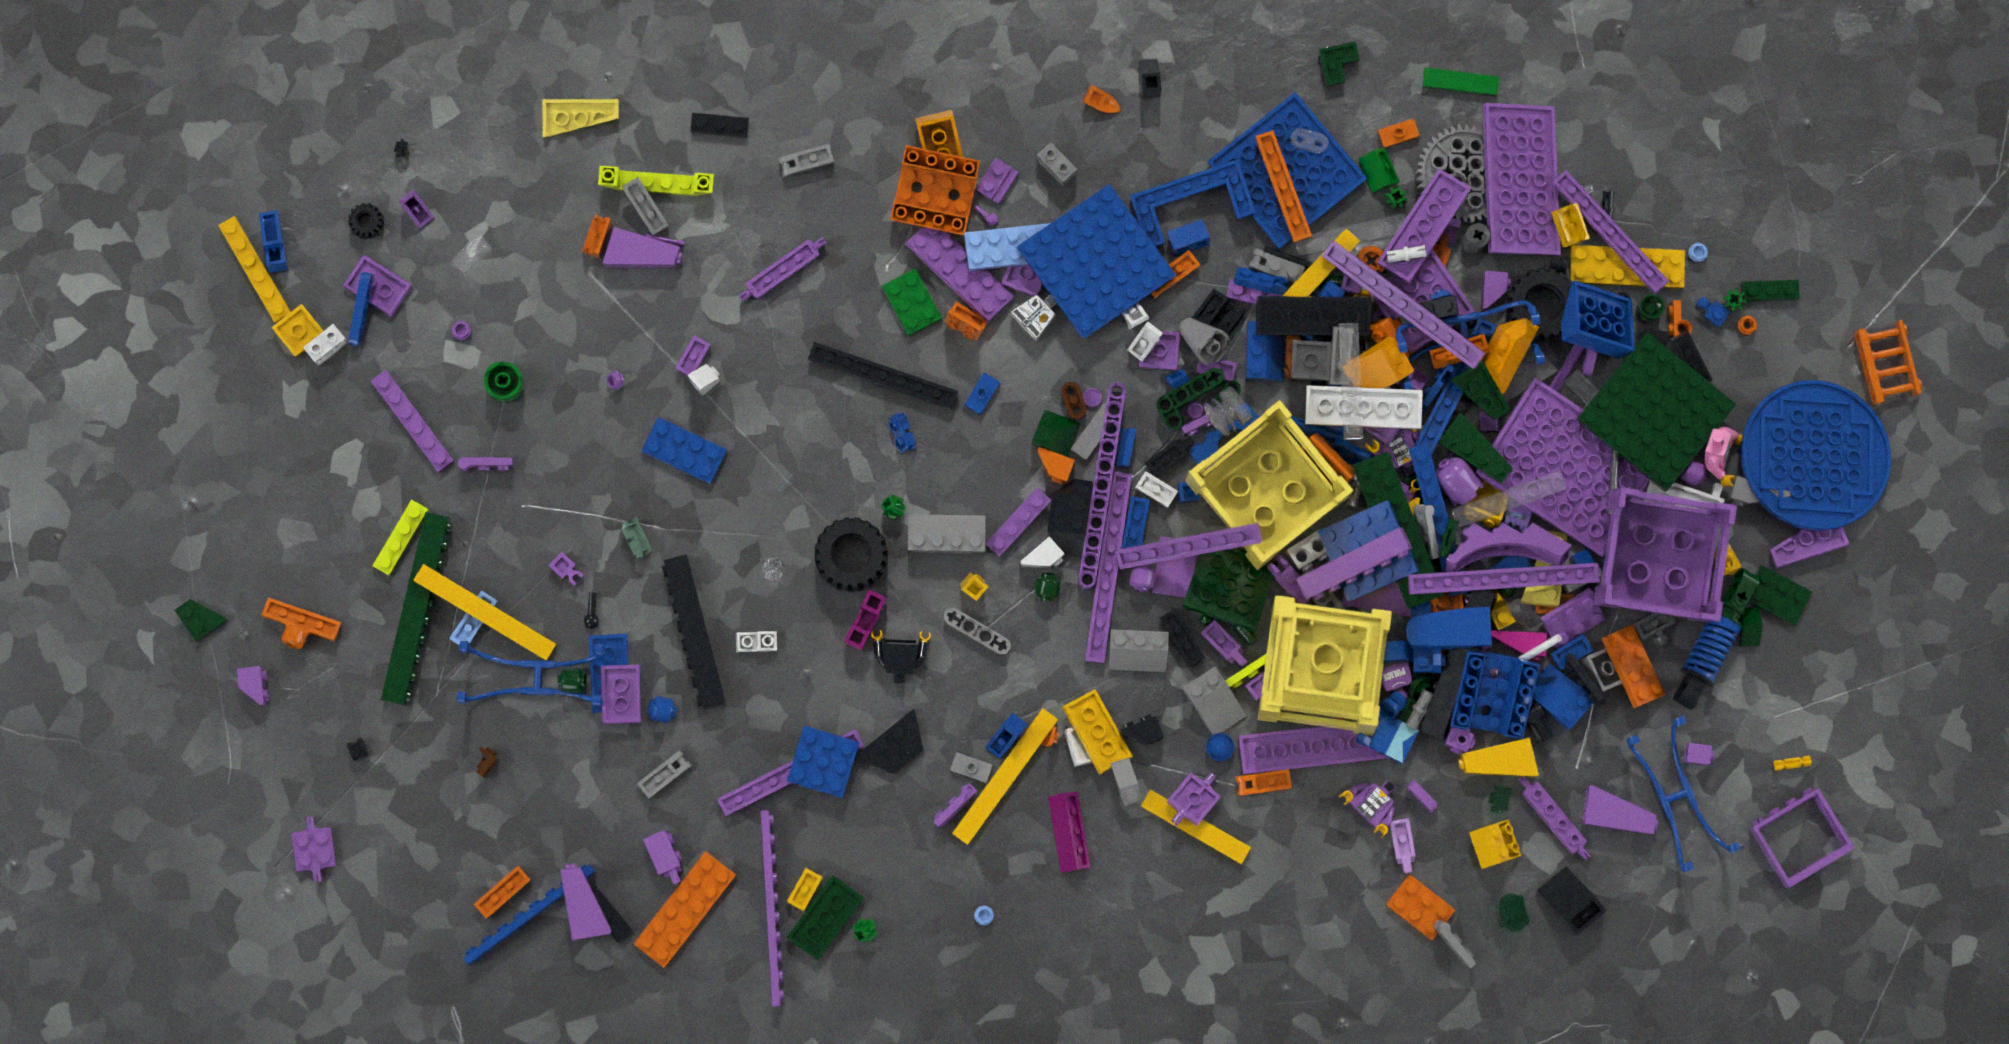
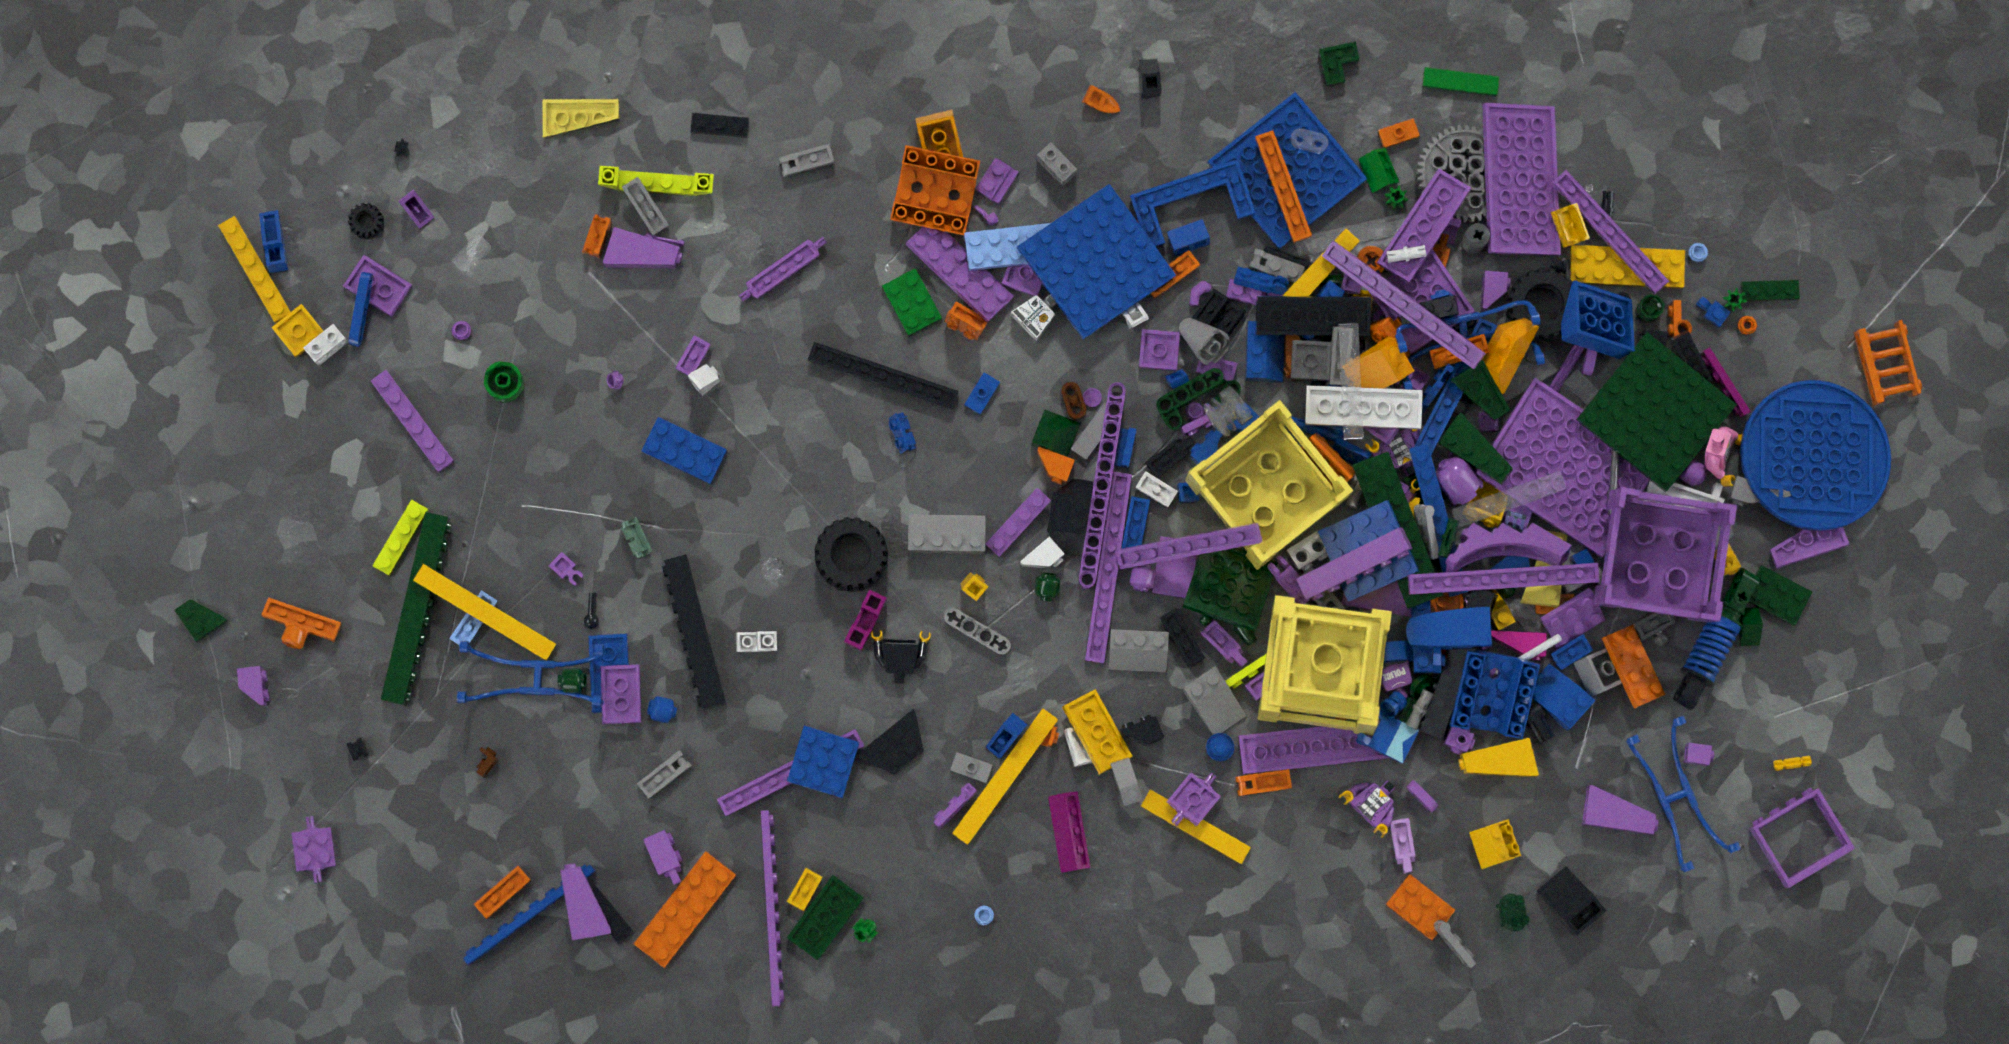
(486, 463): medium lavender plate -> none
(893, 507): green gear -> none
(1145, 341): white slope -> none
(1196, 291): none -> medium lavender arm
(1499, 798): clear green brick -> none
(1554, 817): medium lavender plate -> none
(1584, 680): black plate -> none
(1720, 376): none -> magenta plate

